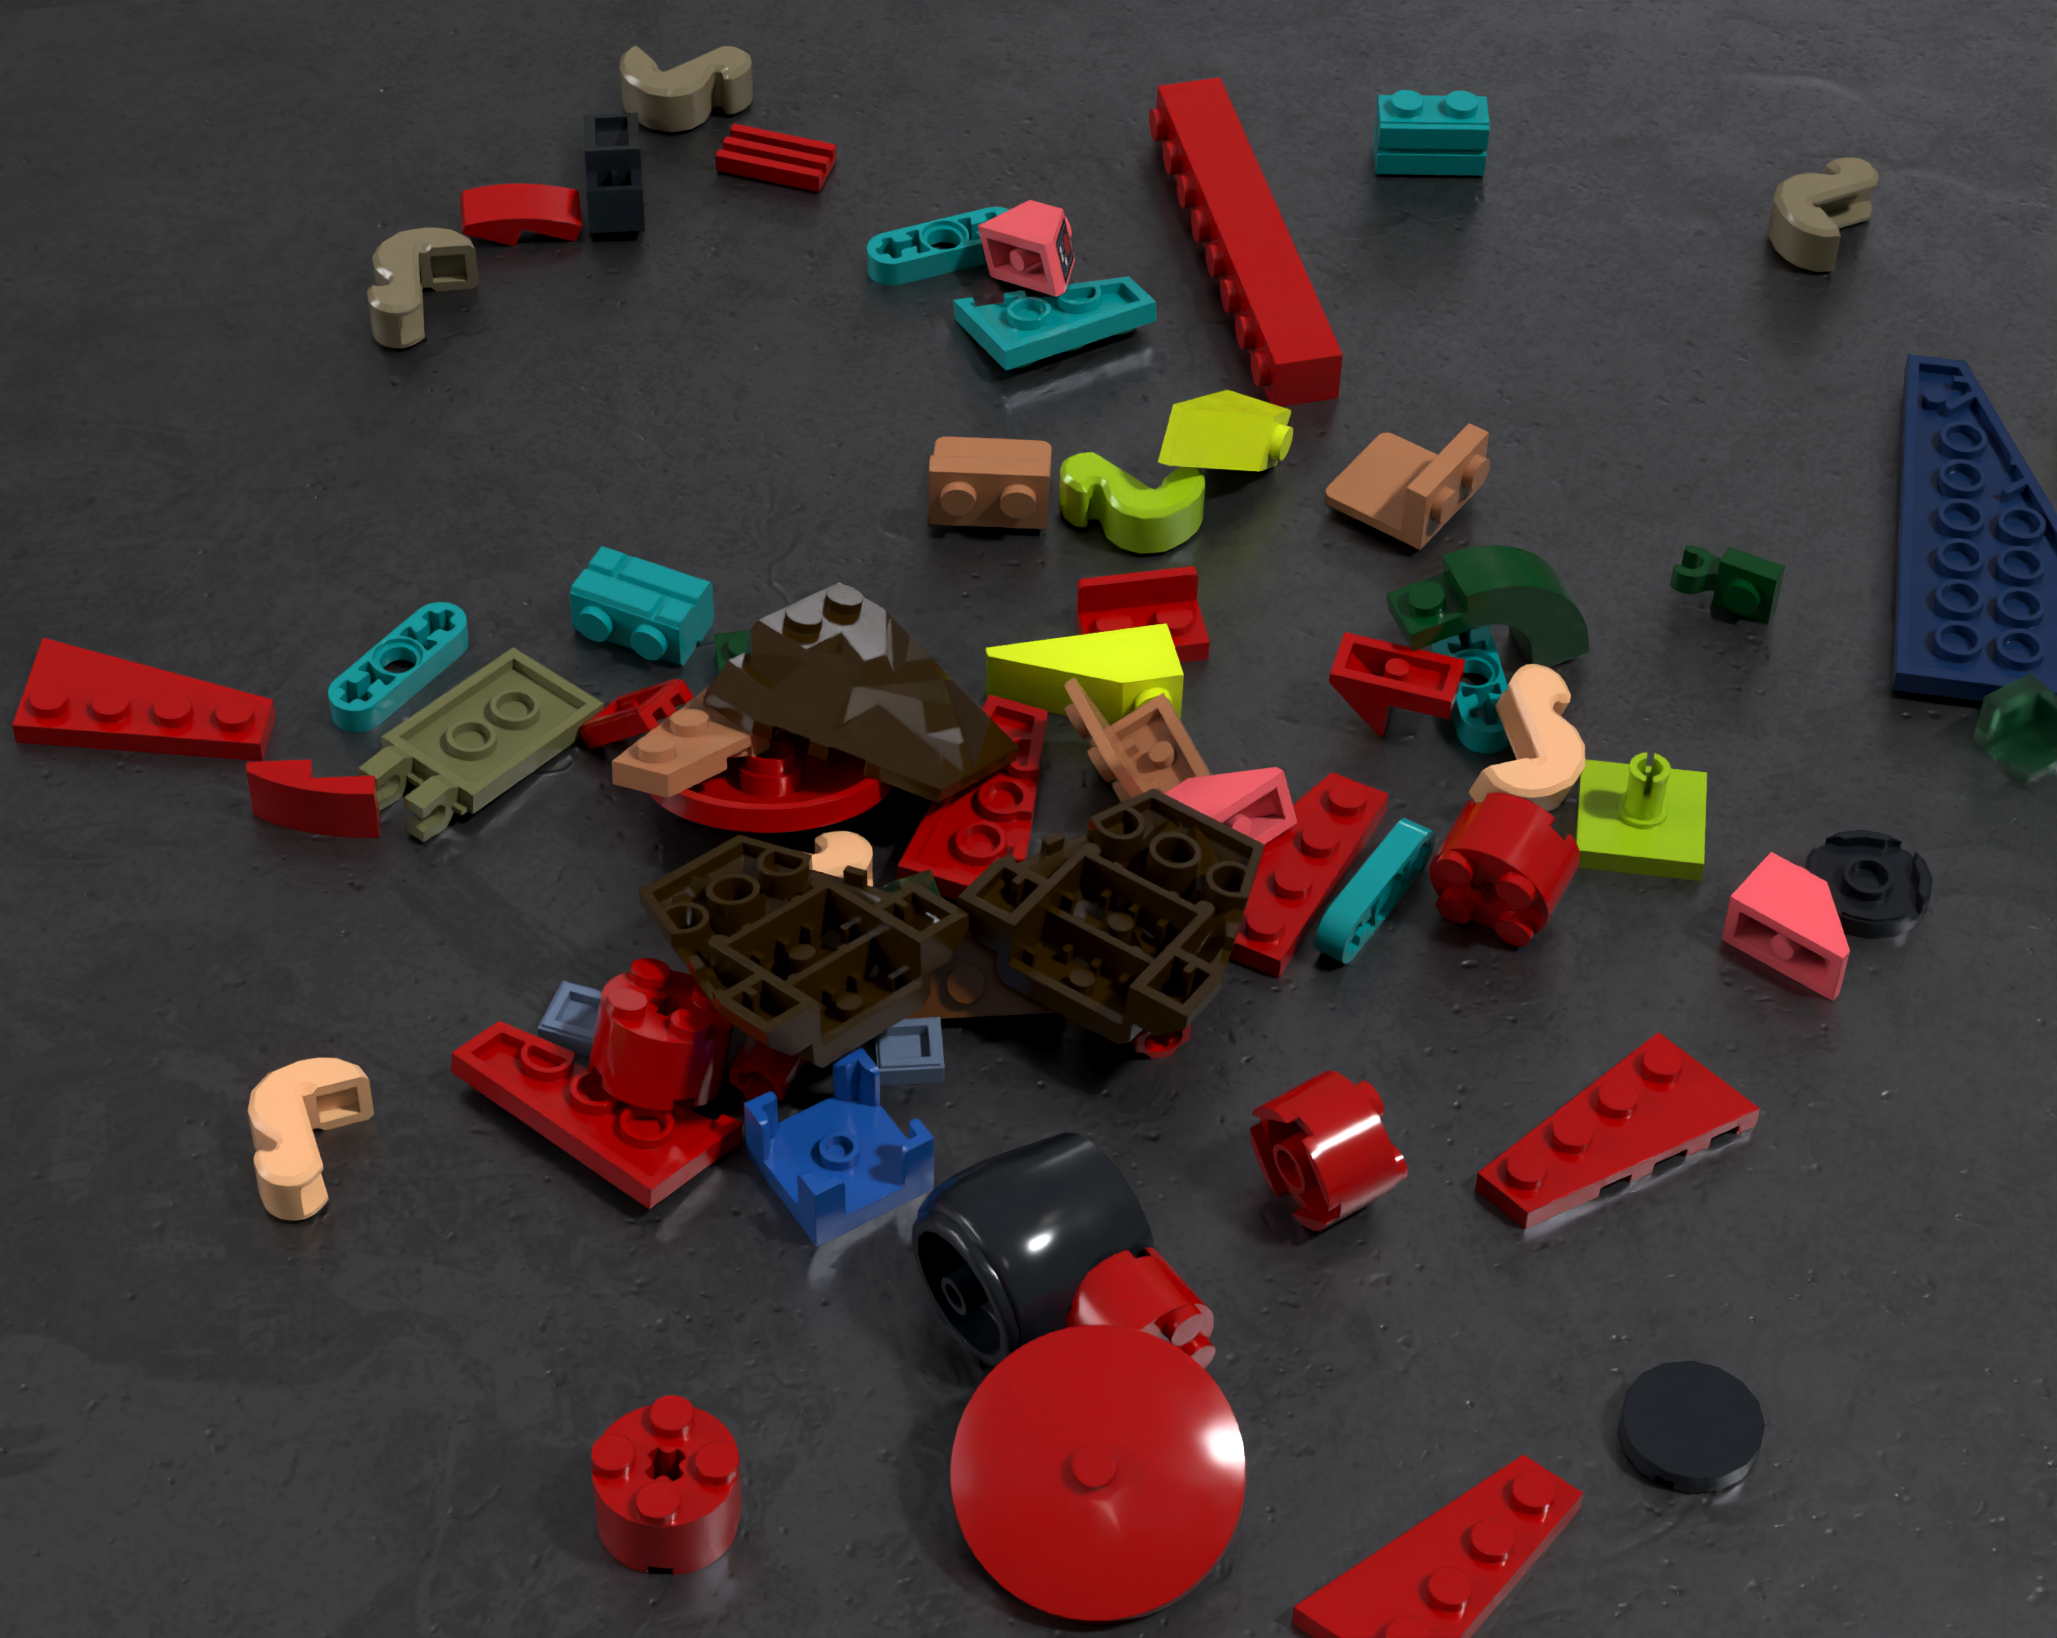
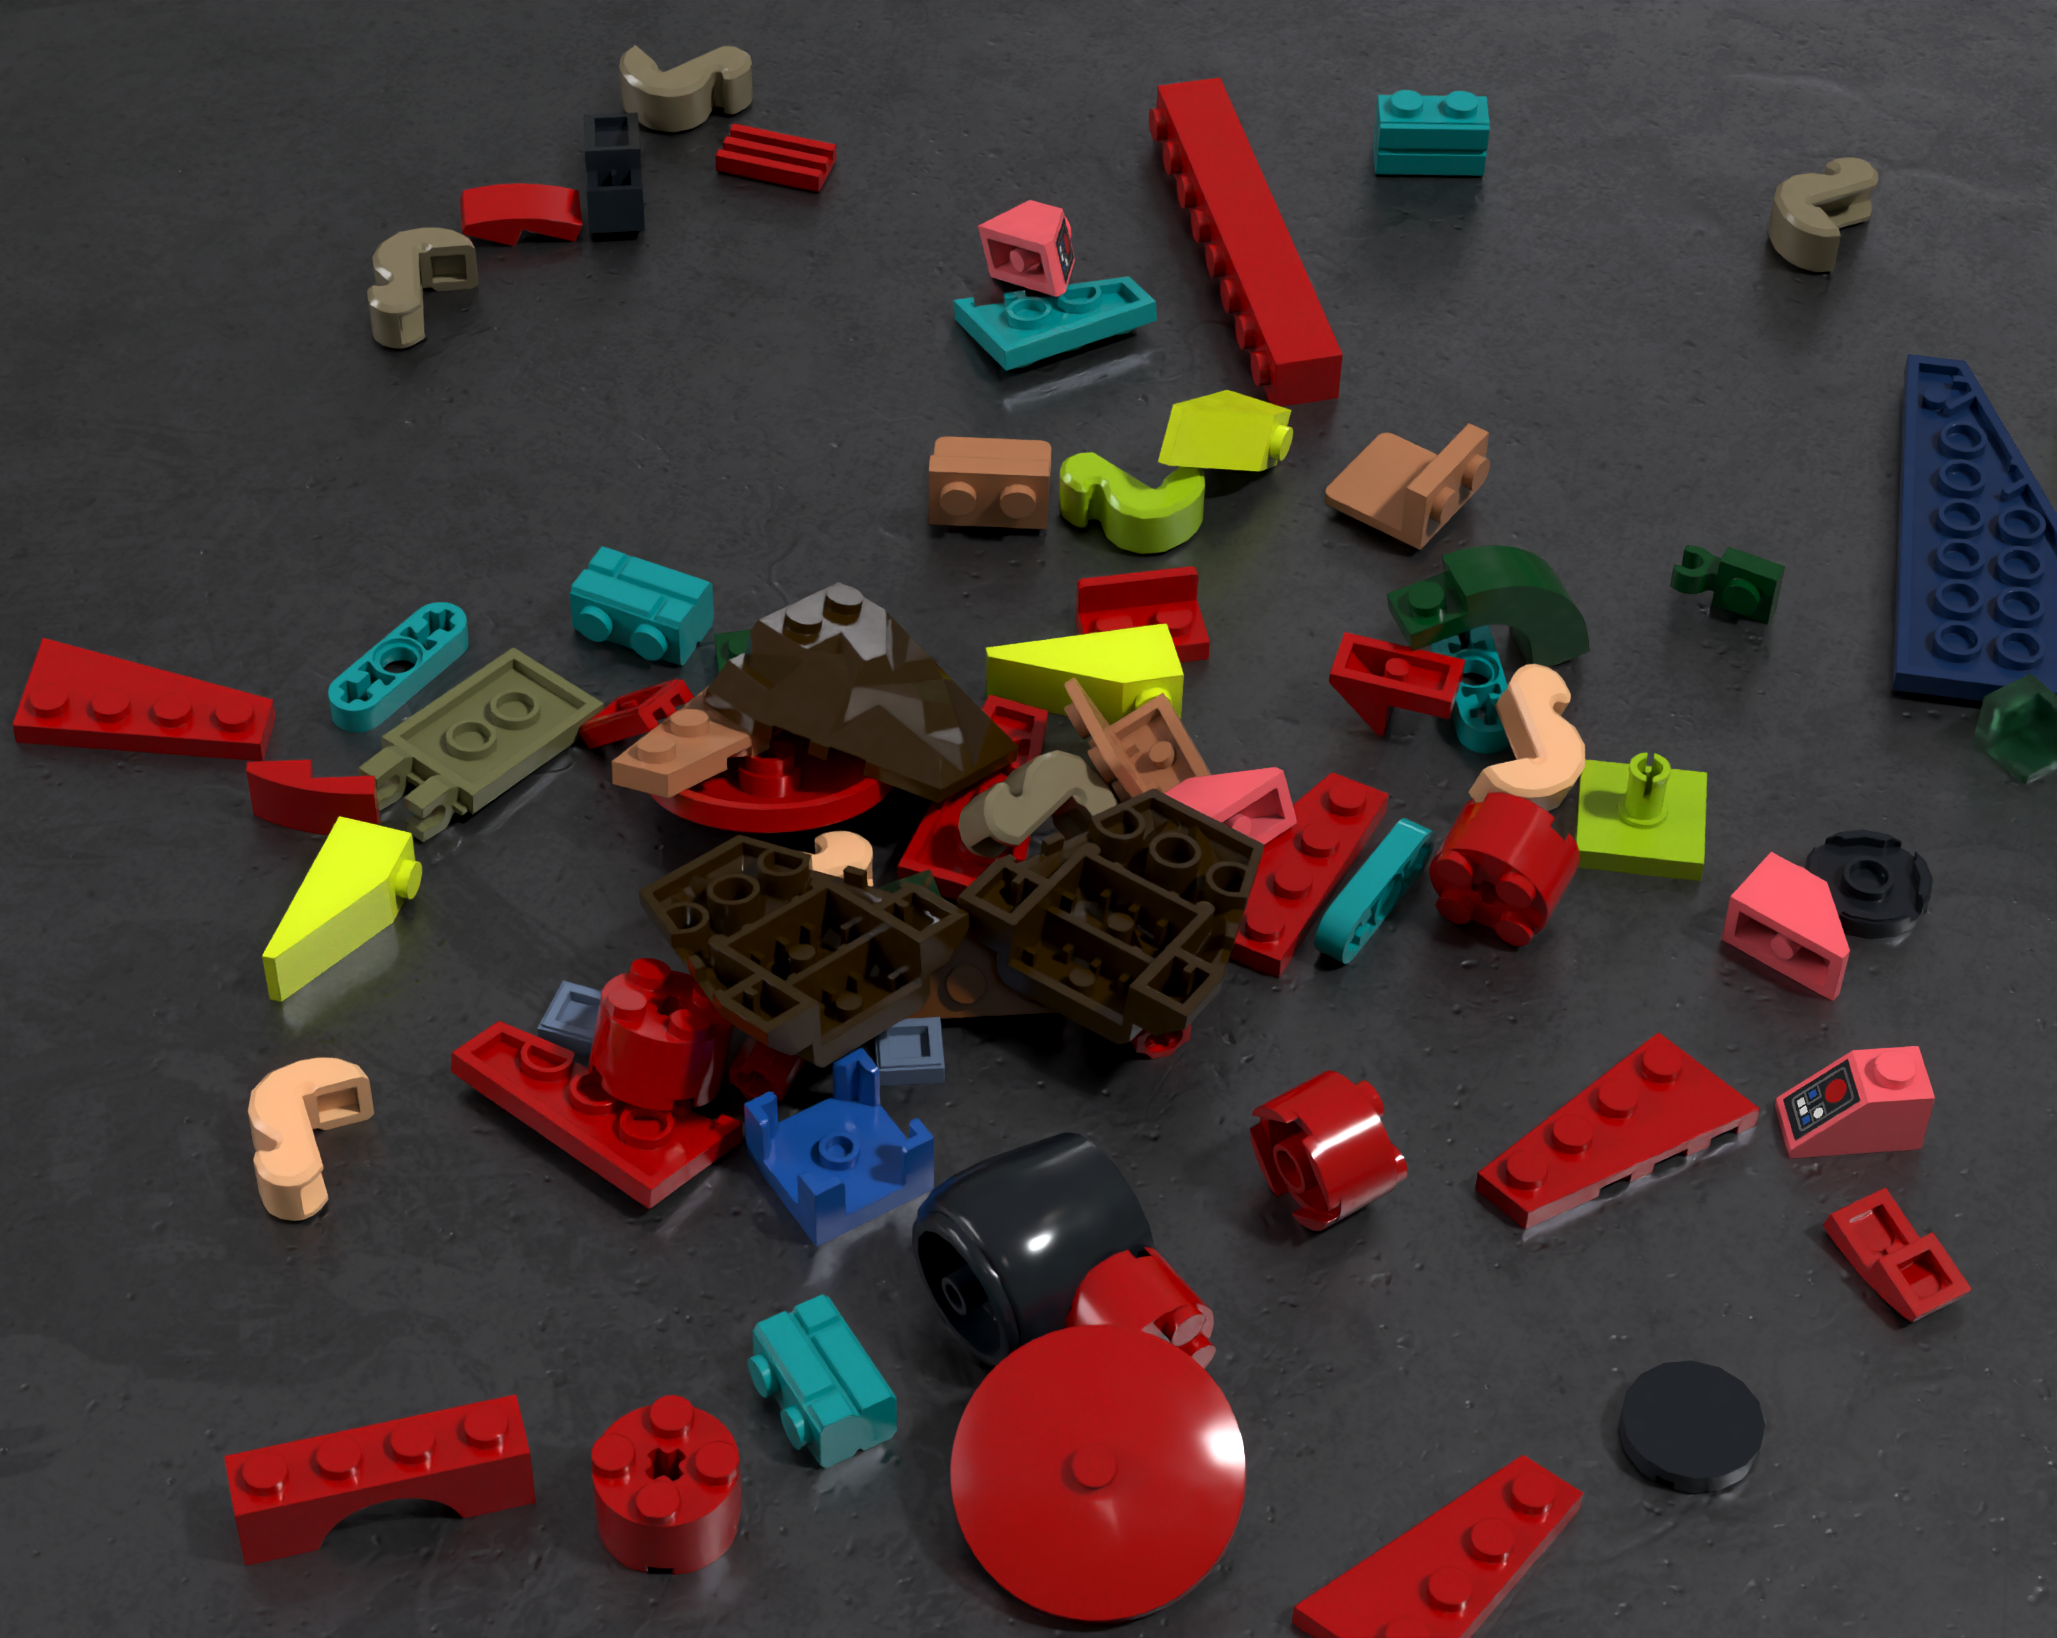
(342, 903): none -> neon yellow slope
(457, 1456): none -> red arch
(822, 1381): none -> teal brick
(894, 255): teal beam -> none
(1044, 787): none -> dark tan animal
(1859, 1105): none -> coral slope
(1890, 1256): none -> red slope

